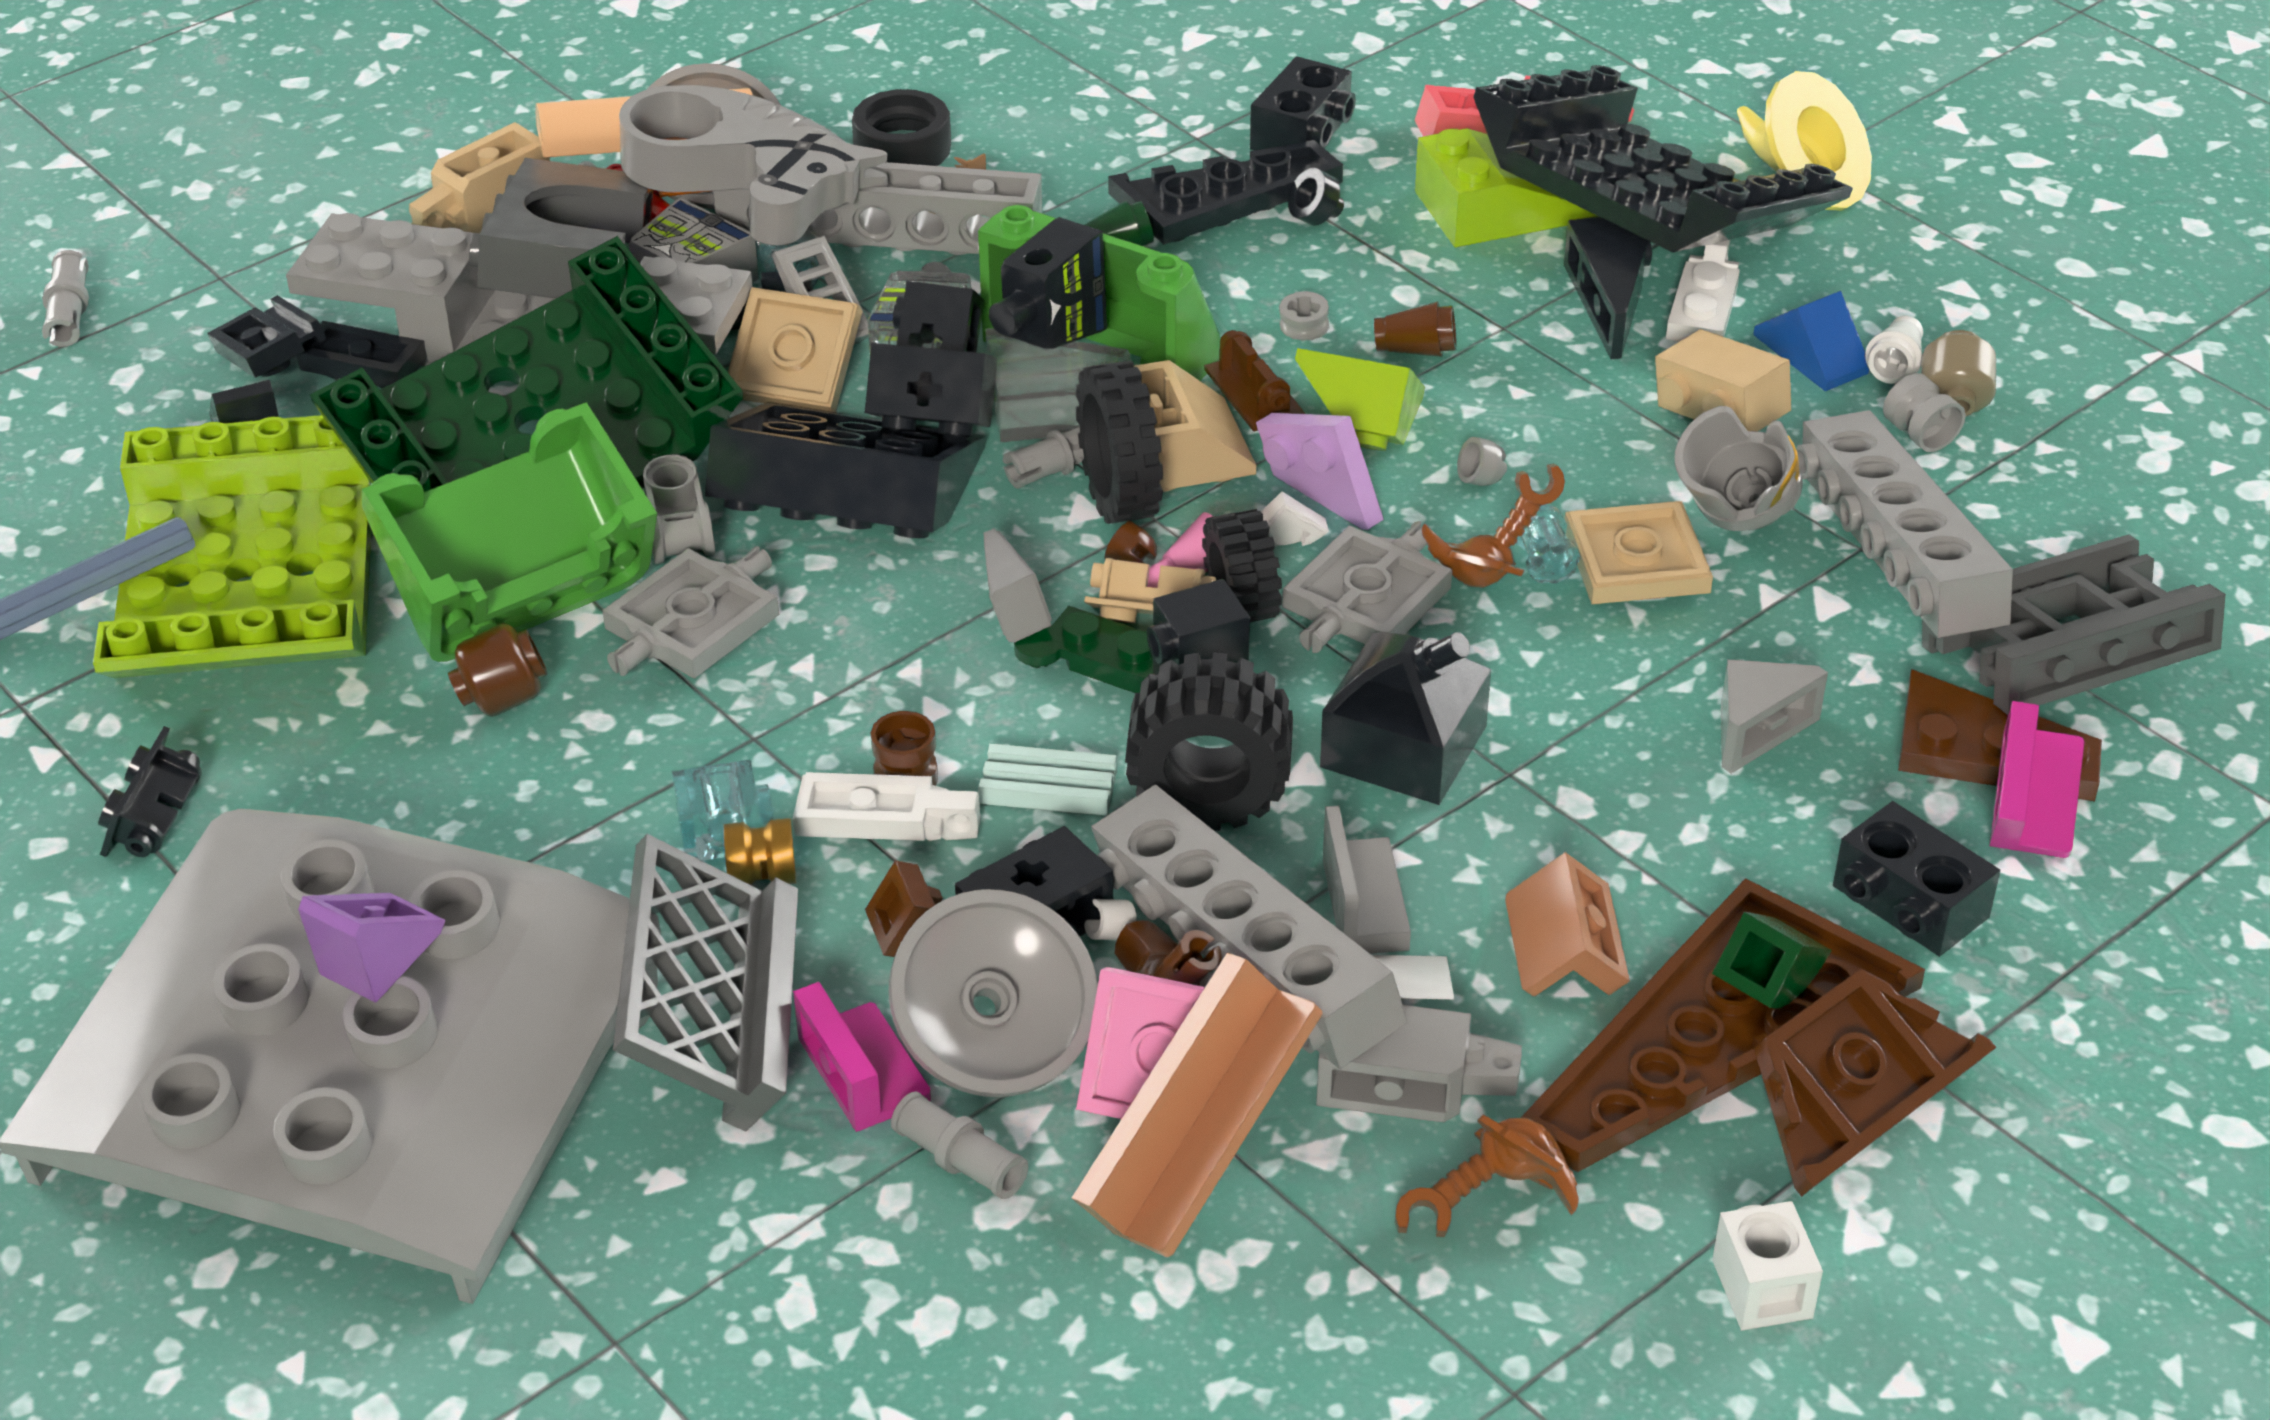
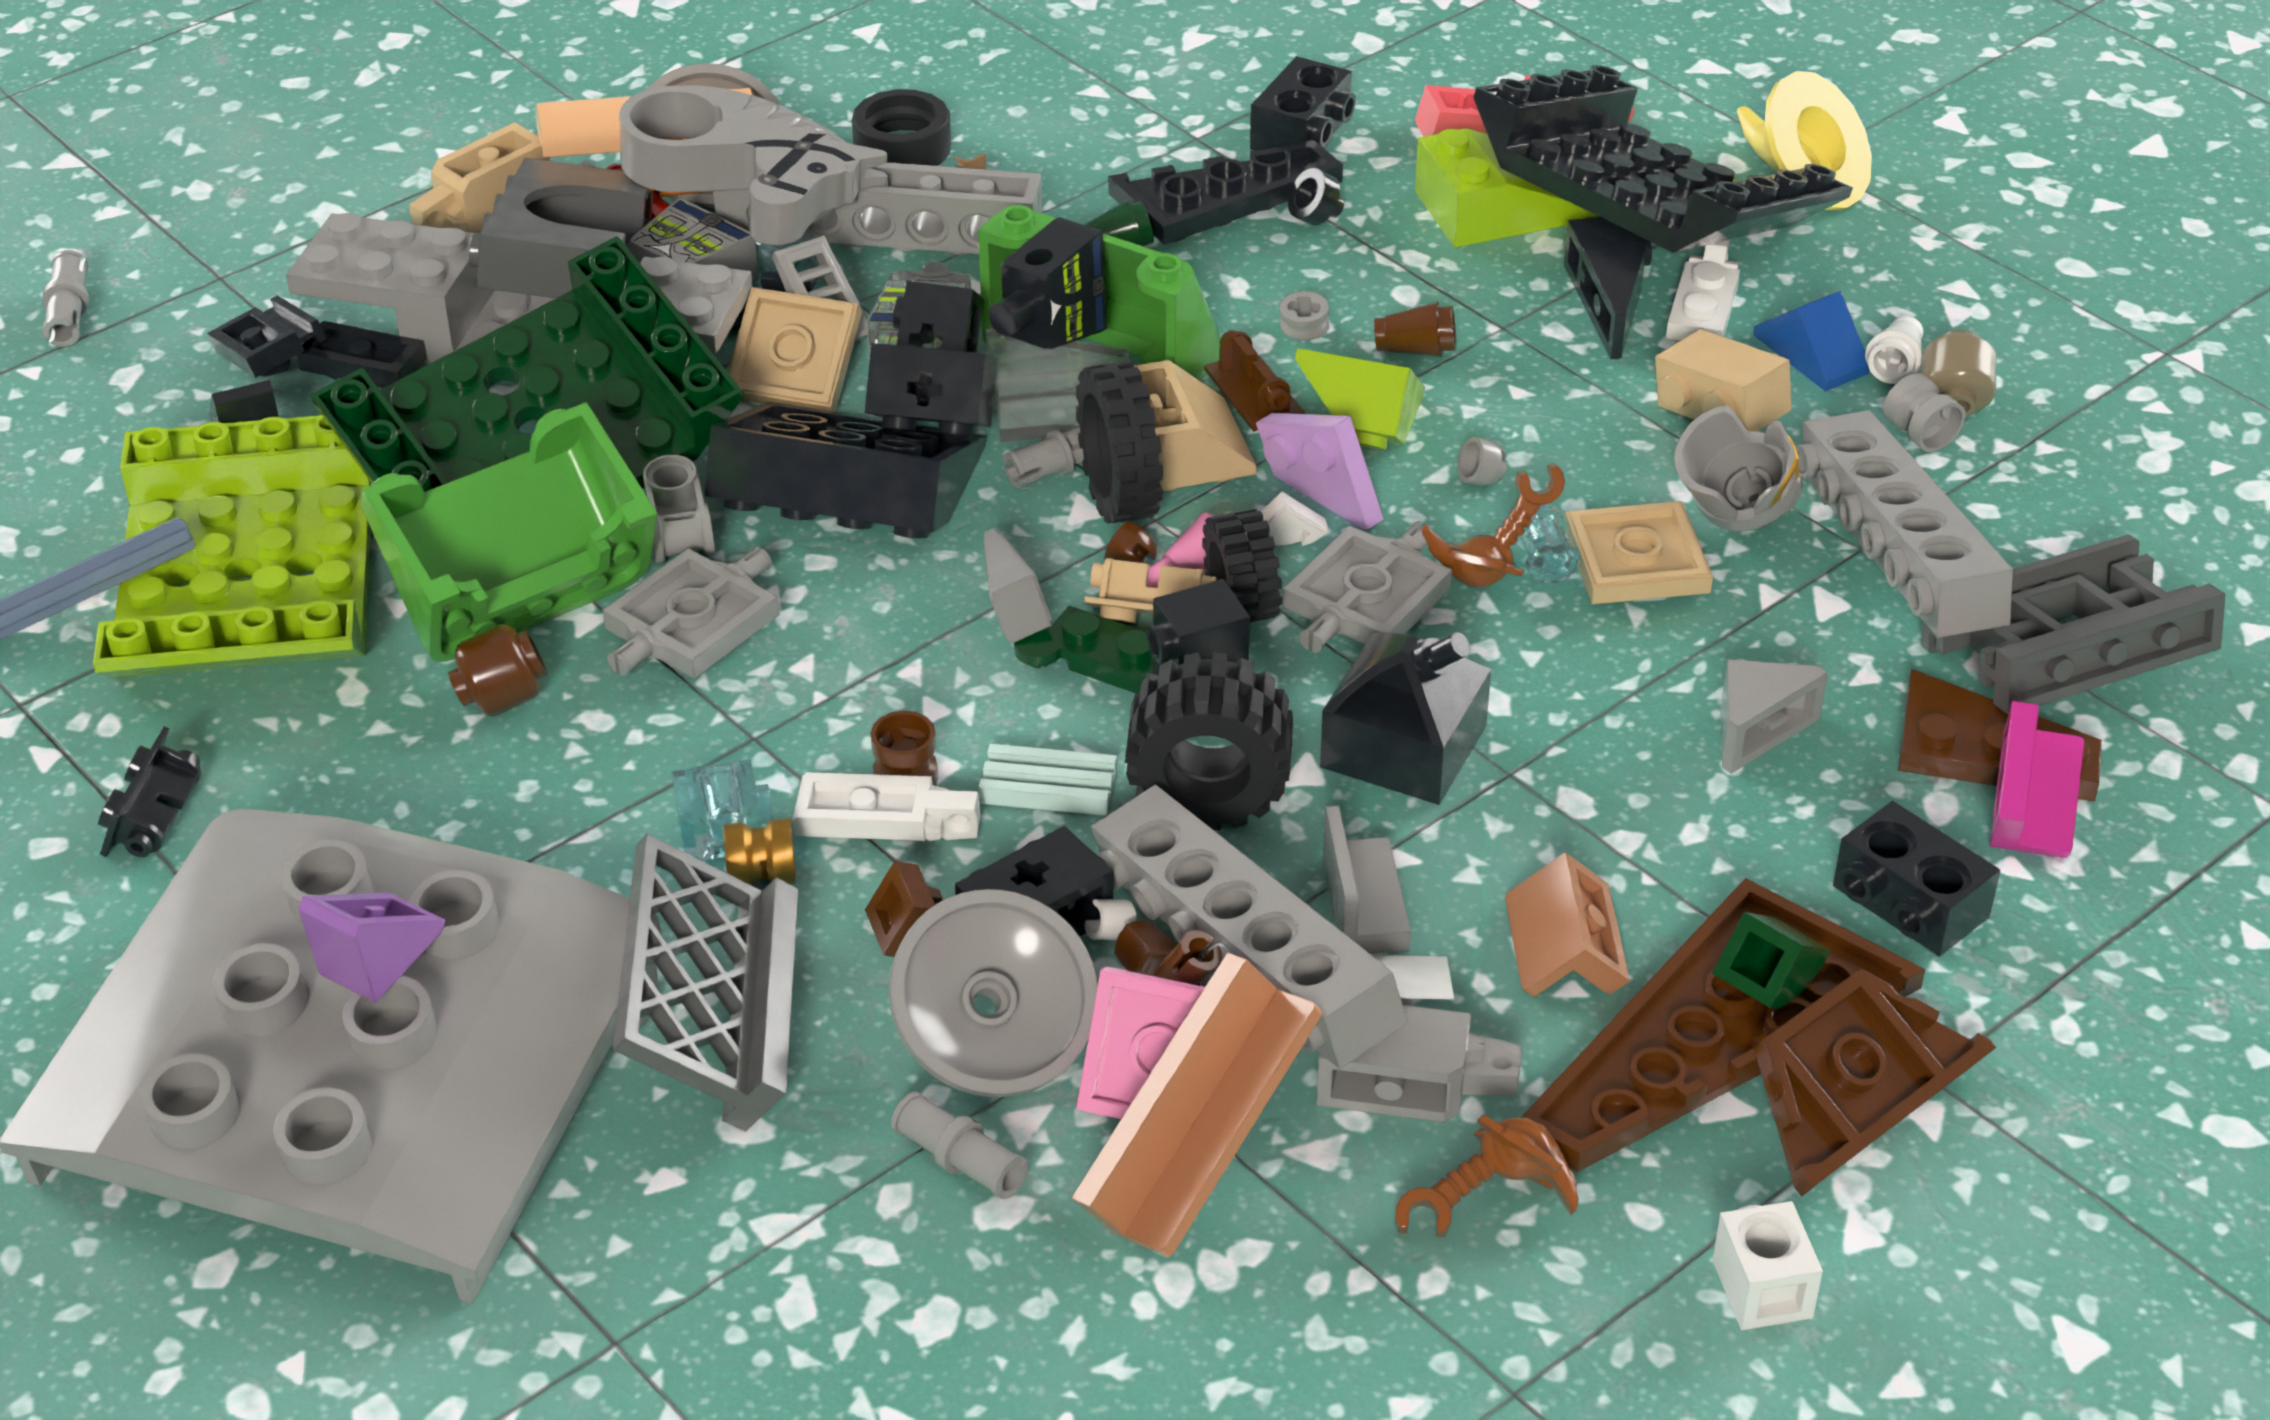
(856, 1057): dark pink panel -> none

